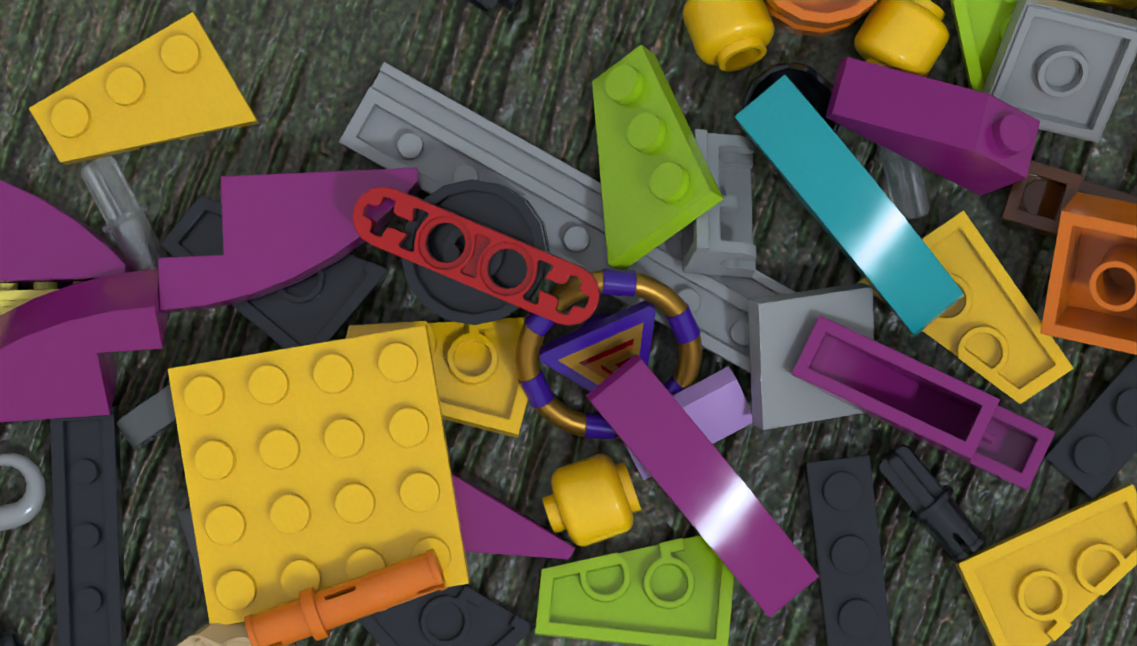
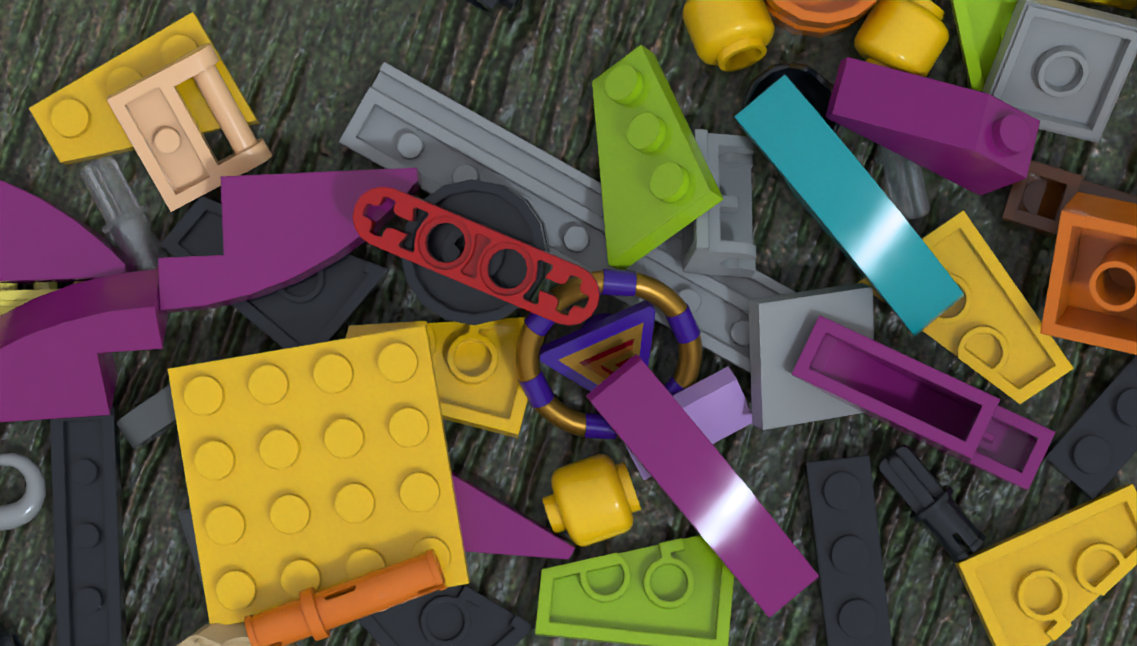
(169, 136): none -> light nougat plate

